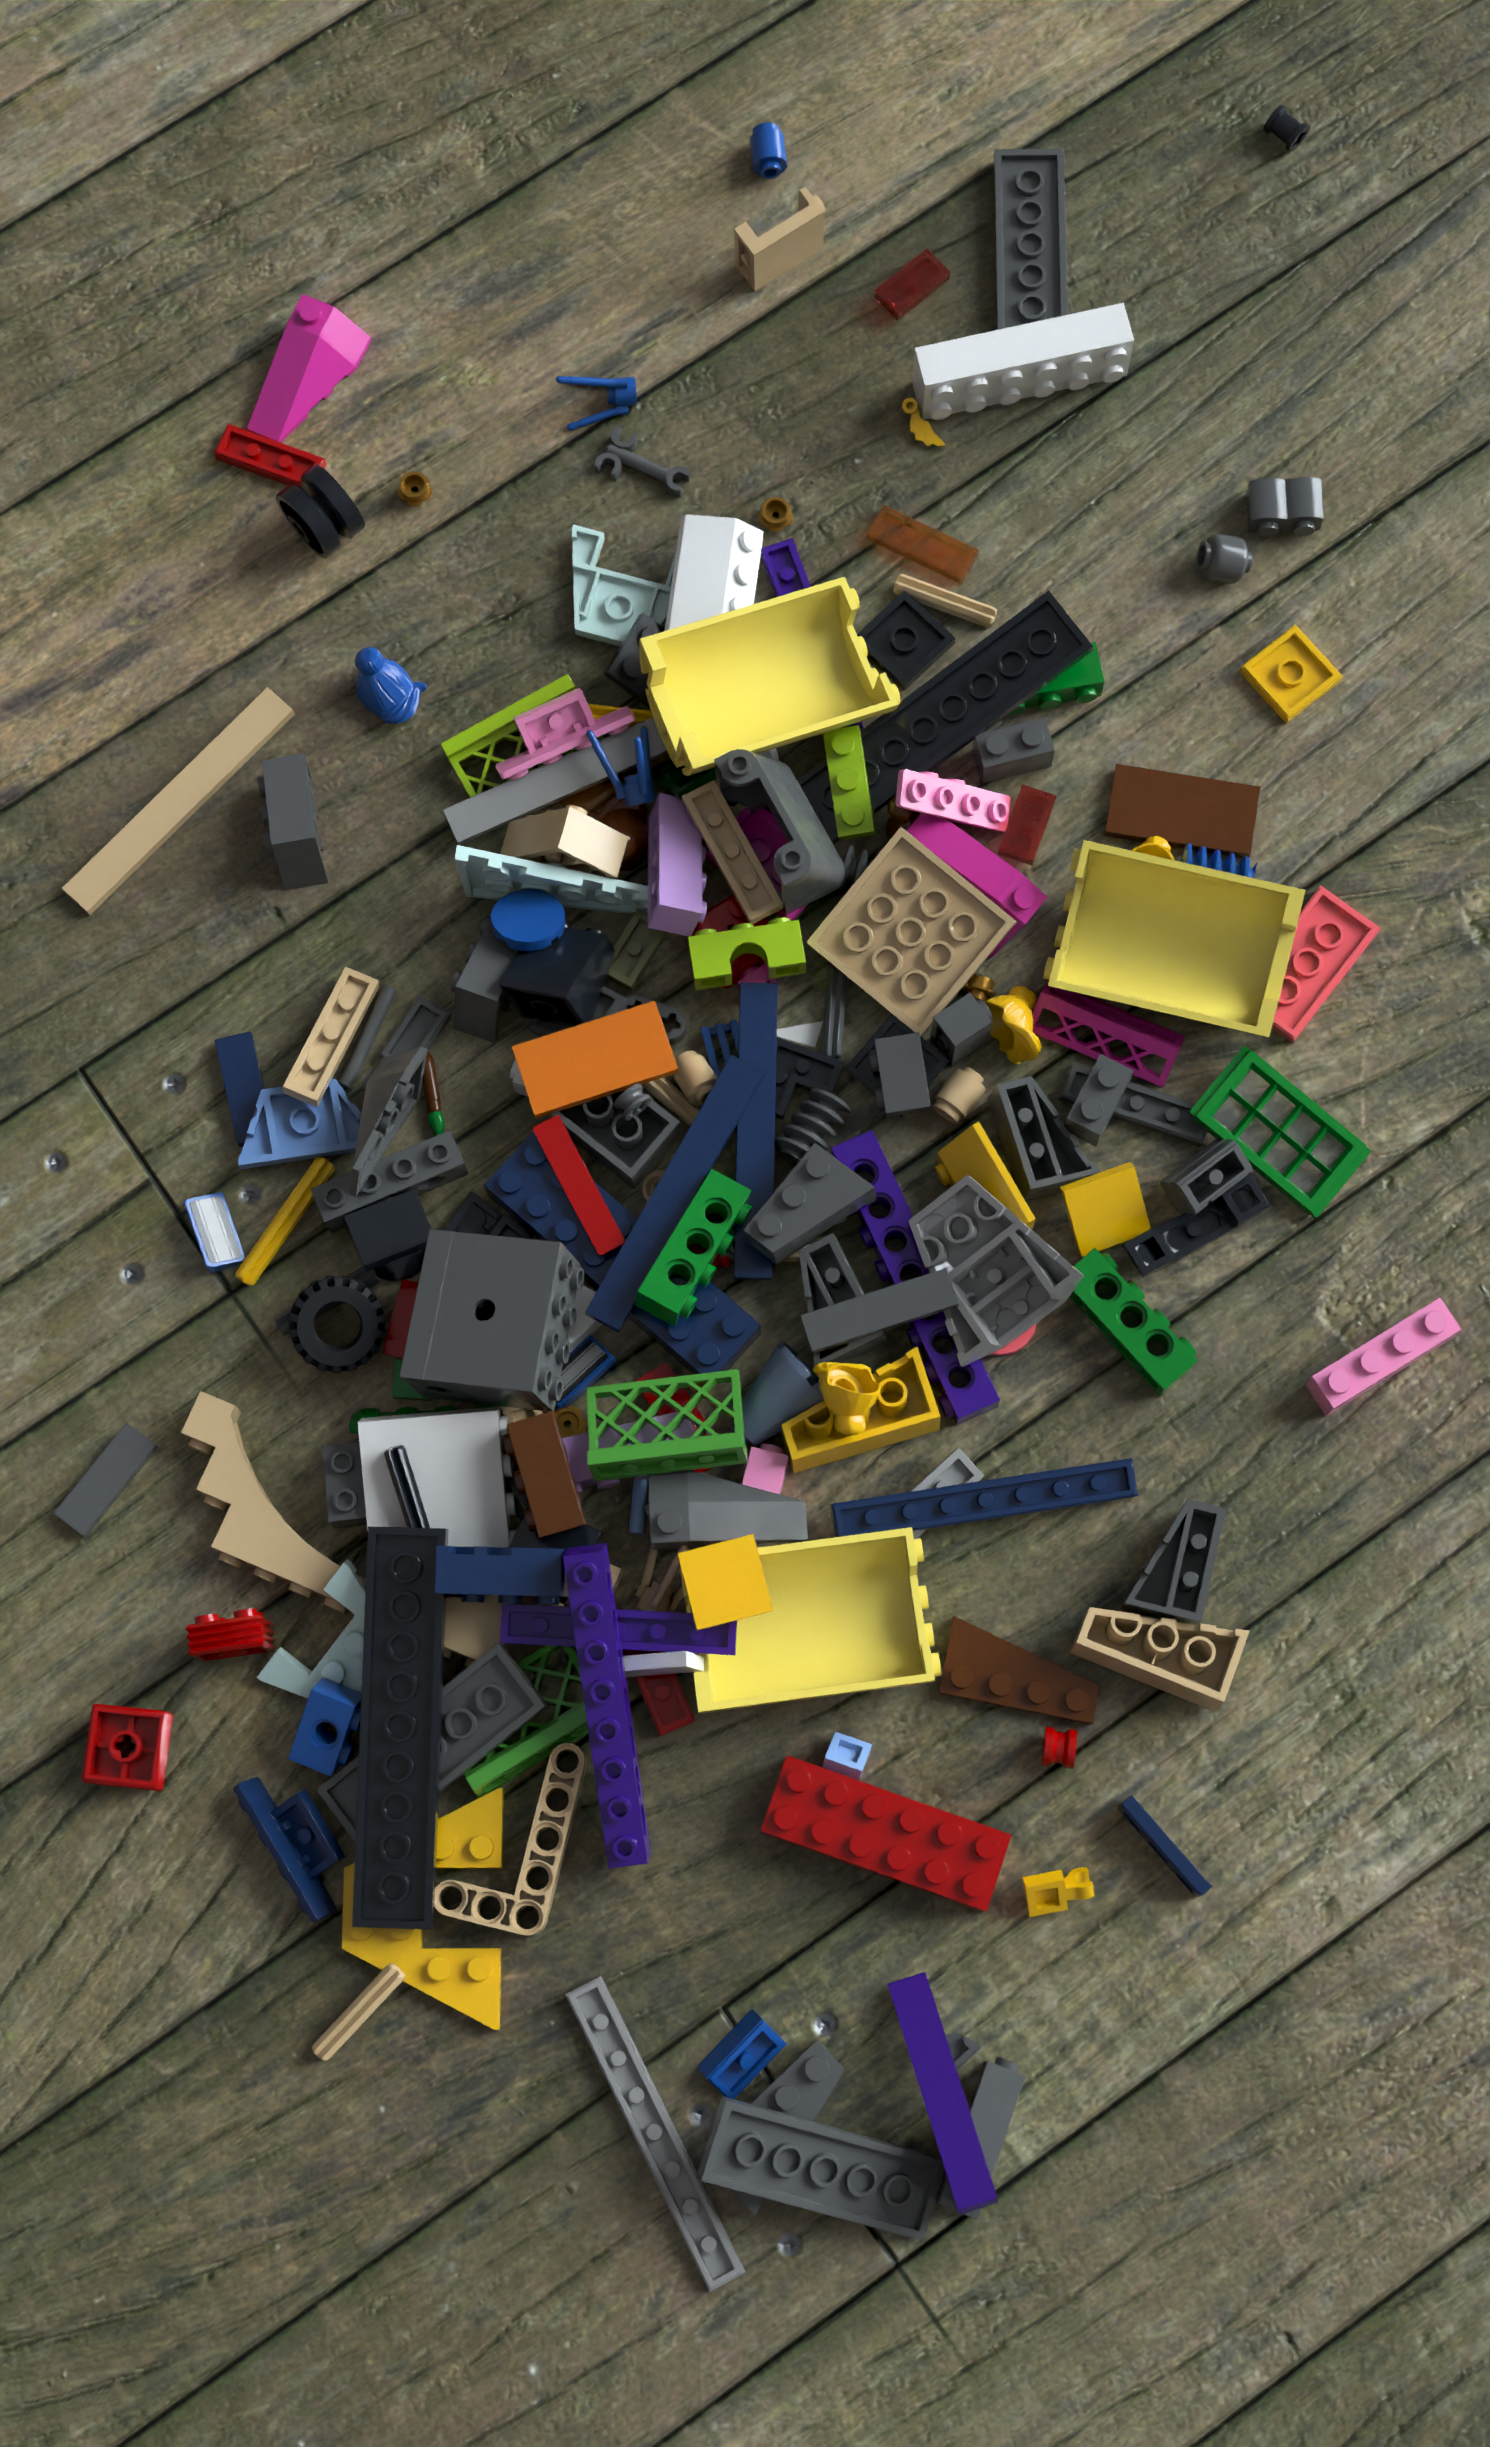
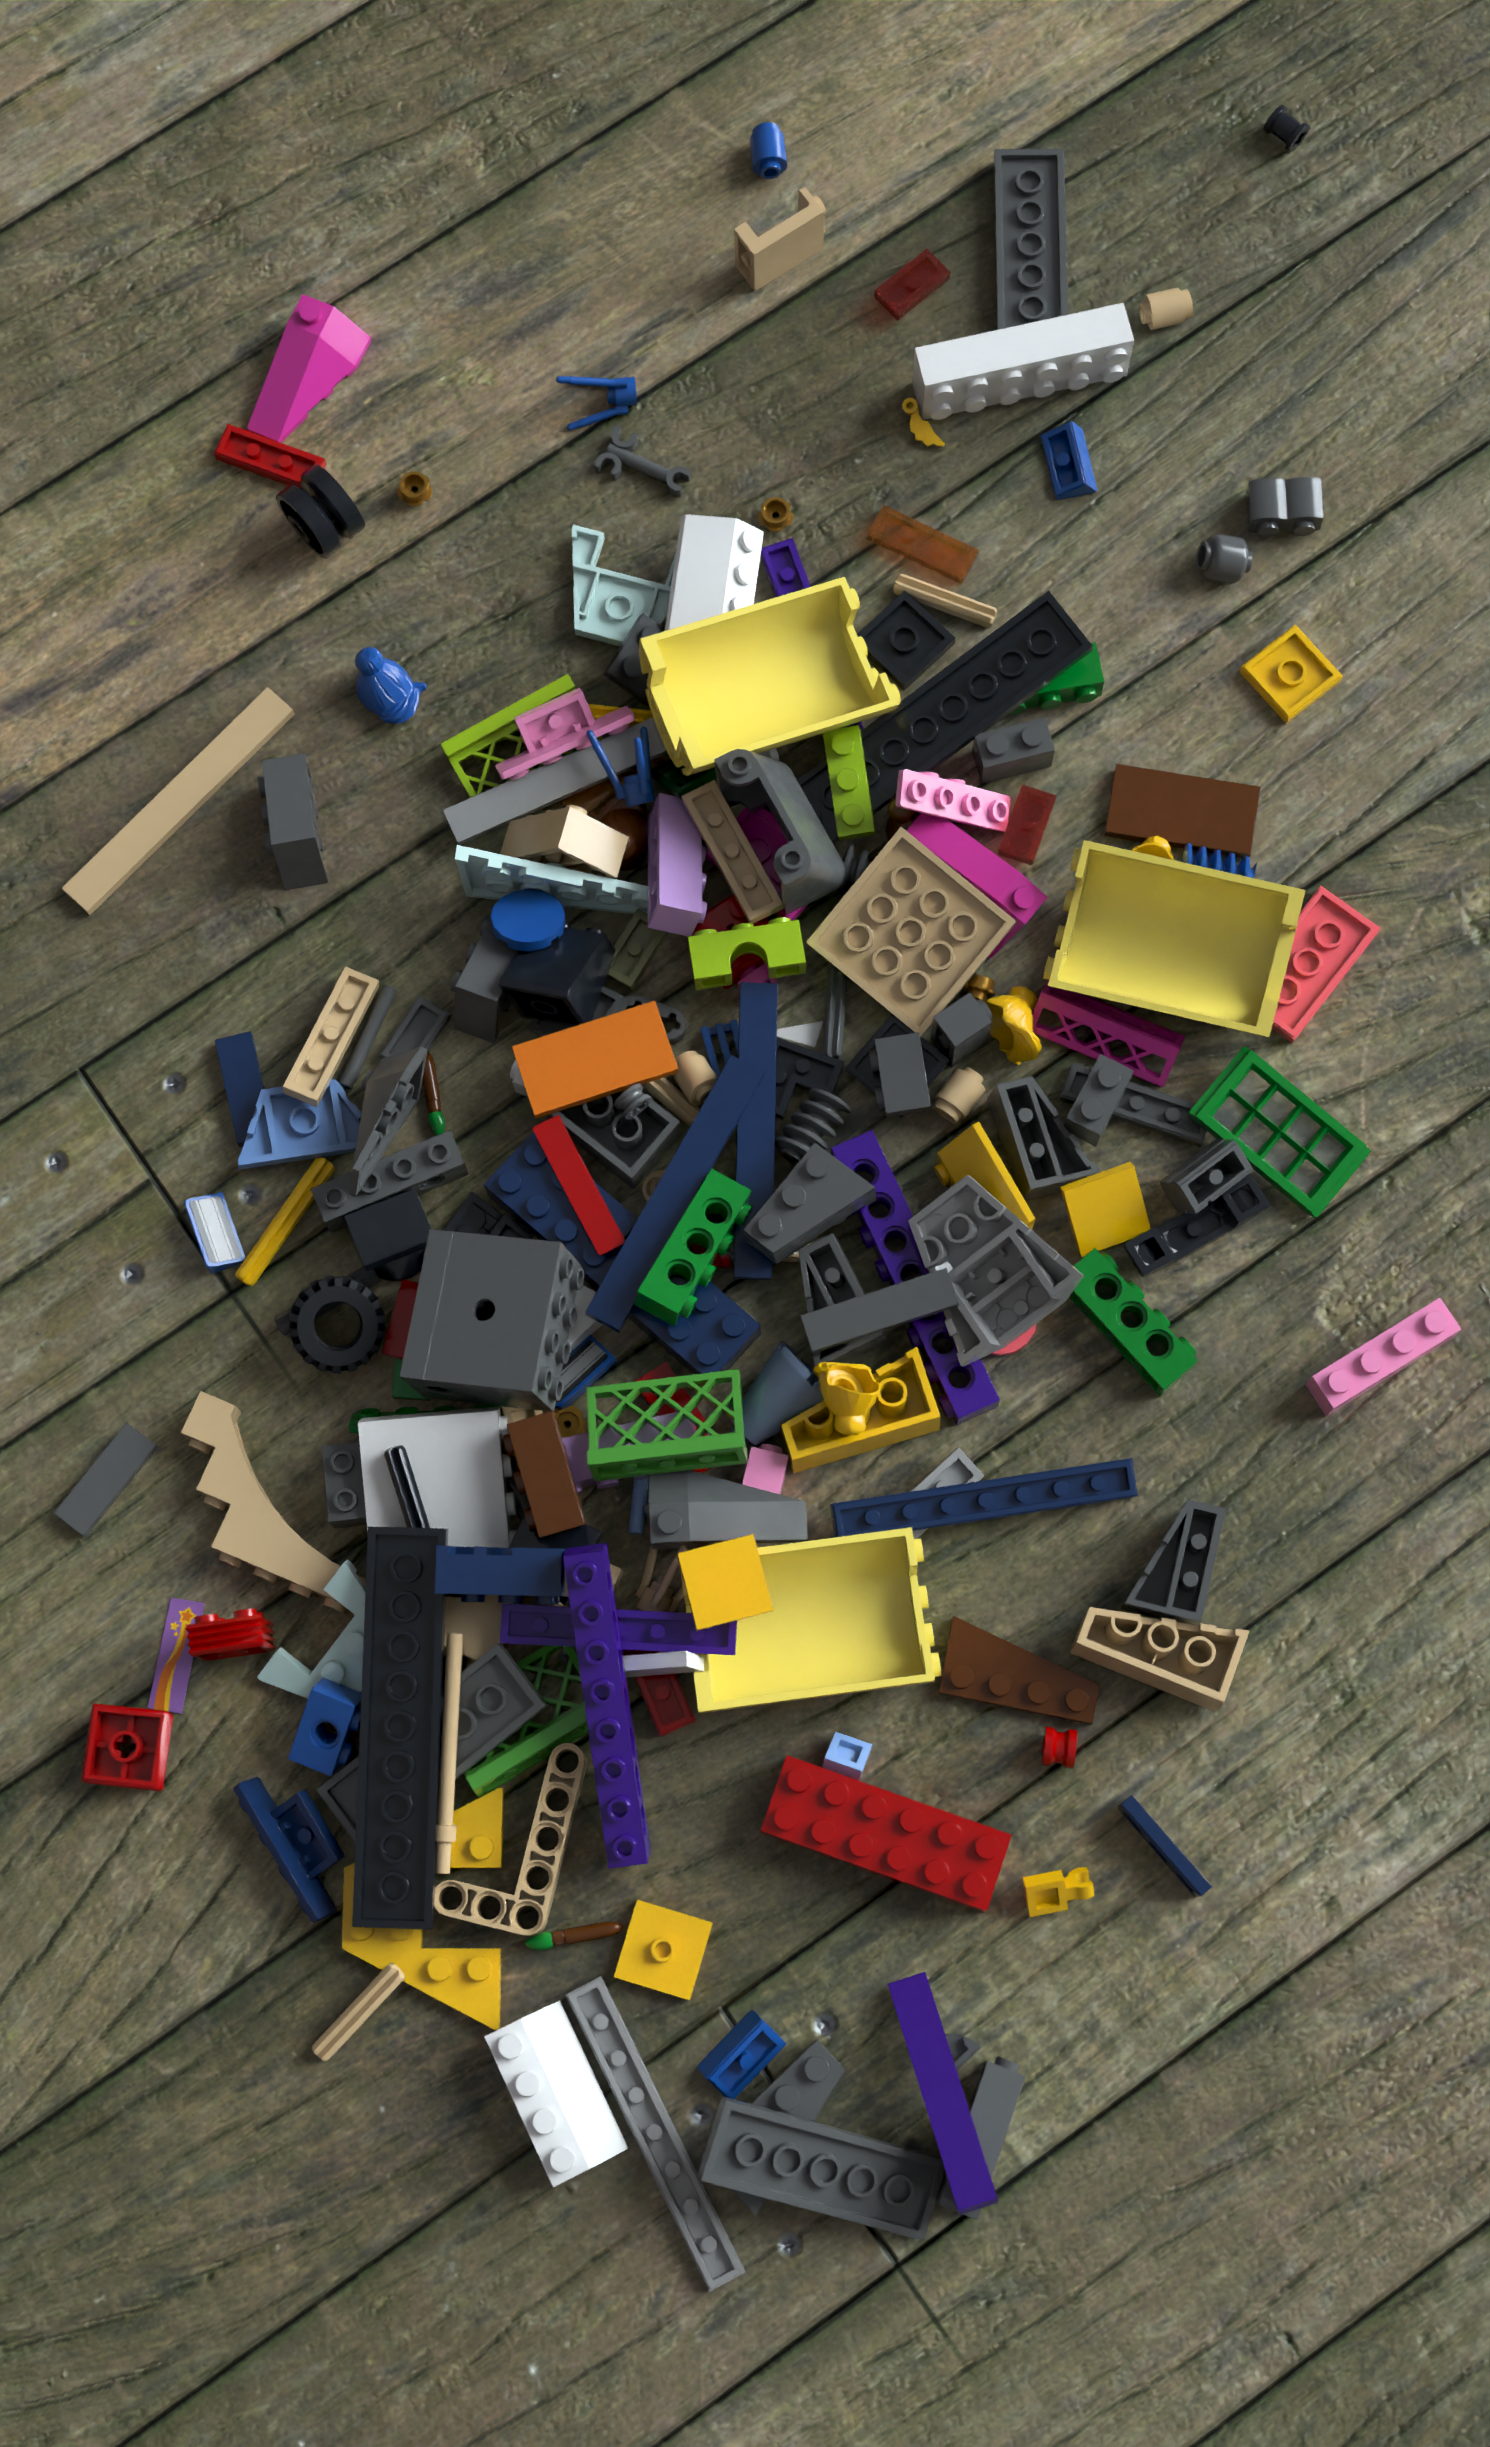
(173, 1660): none -> medium lavender sticker
(445, 1828): none -> tan bar
(556, 2093): none -> white slope
(595, 1931): none -> reddish brown piece
(663, 1949): none -> yellow plate
(1068, 461): none -> blue slope
(1166, 308): none -> tan brick

